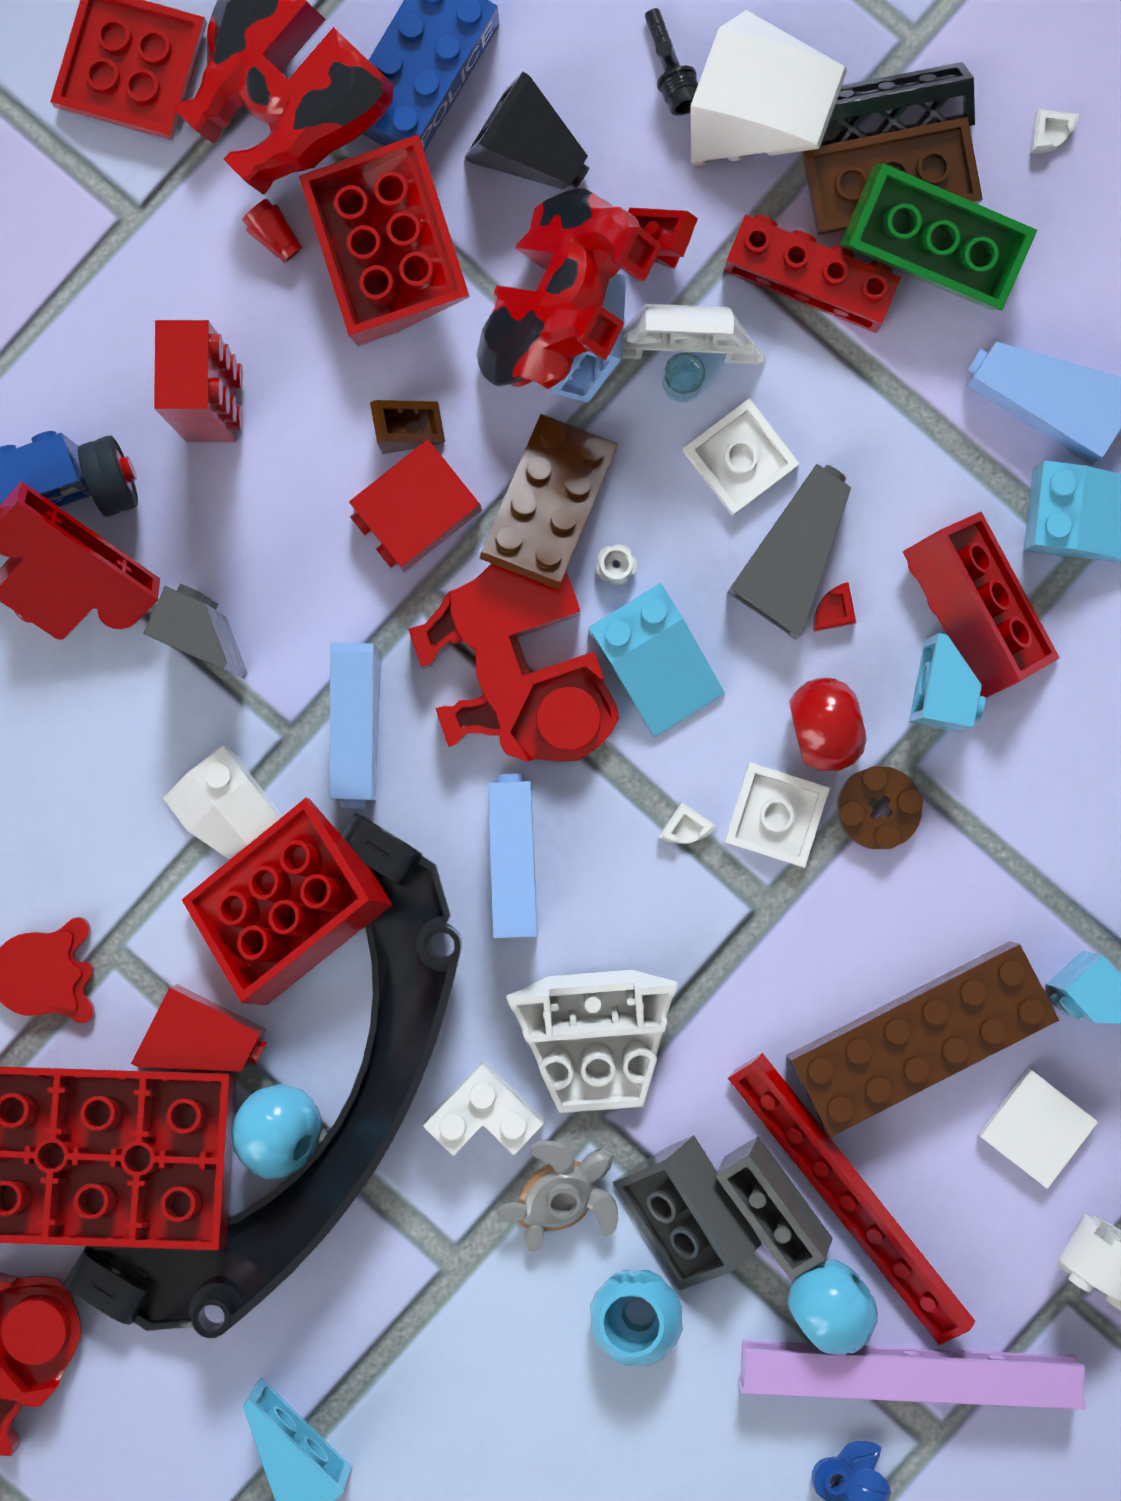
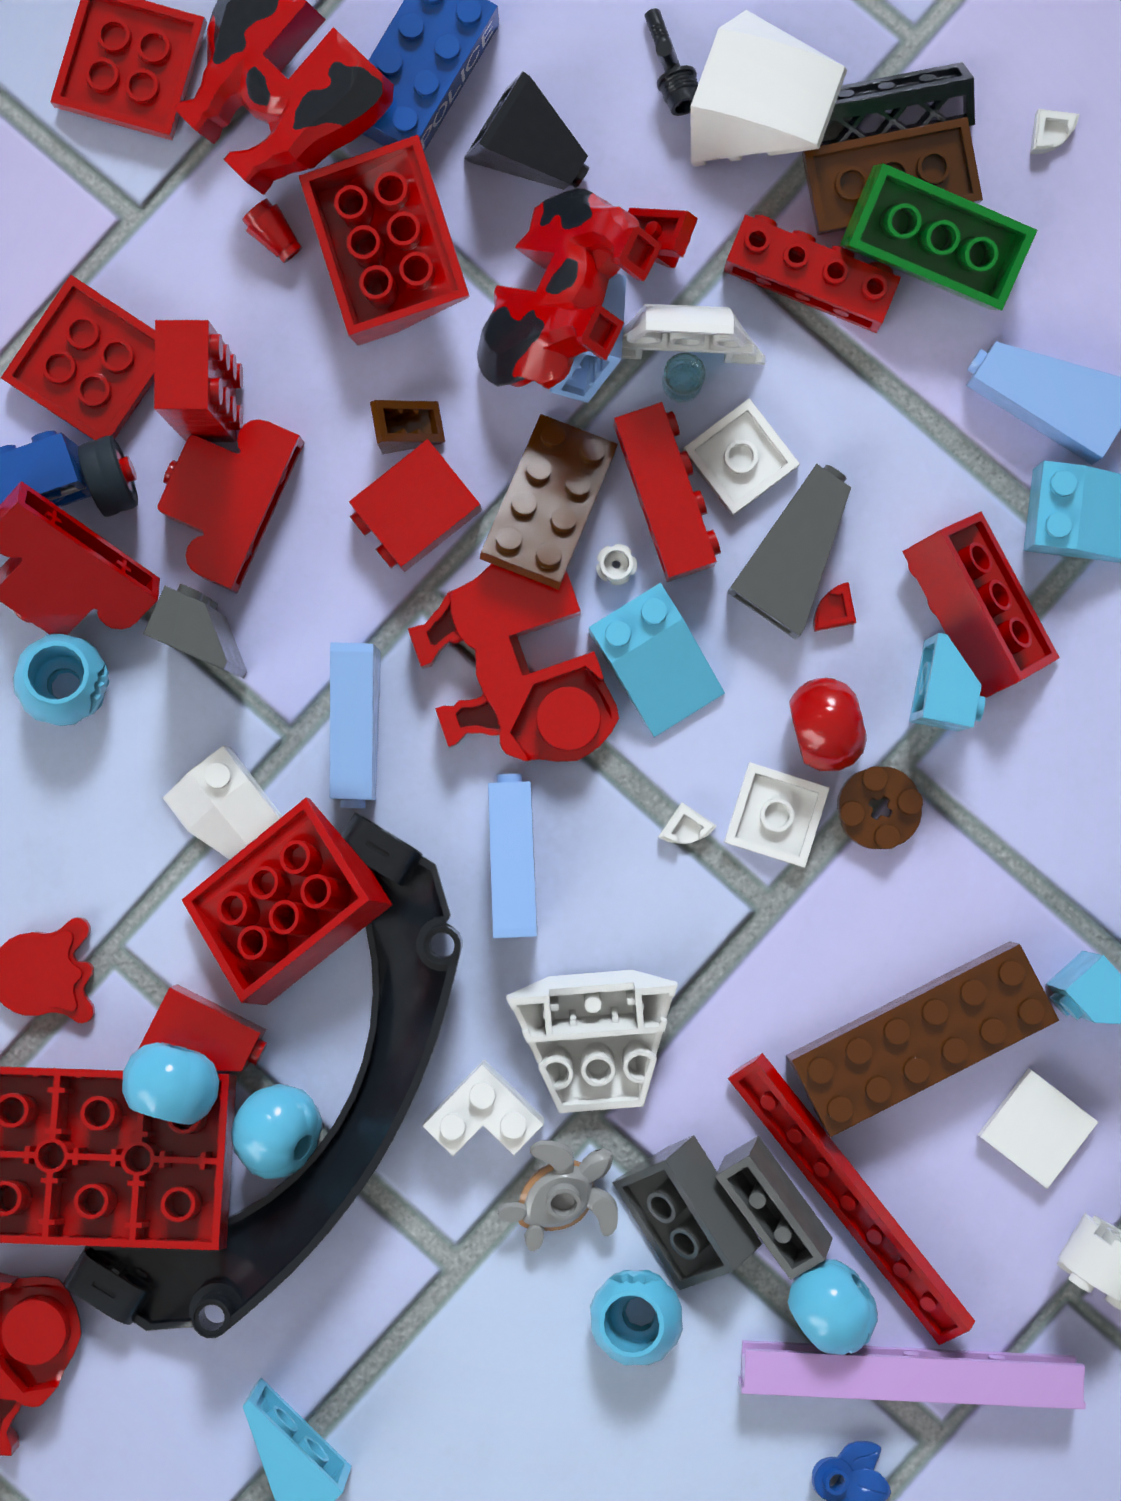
(42, 664): none -> medium azure piece
(86, 361): none -> red plate
(170, 1083): none -> medium azure piece
(229, 497): none -> red brick
(665, 491): none -> red brick

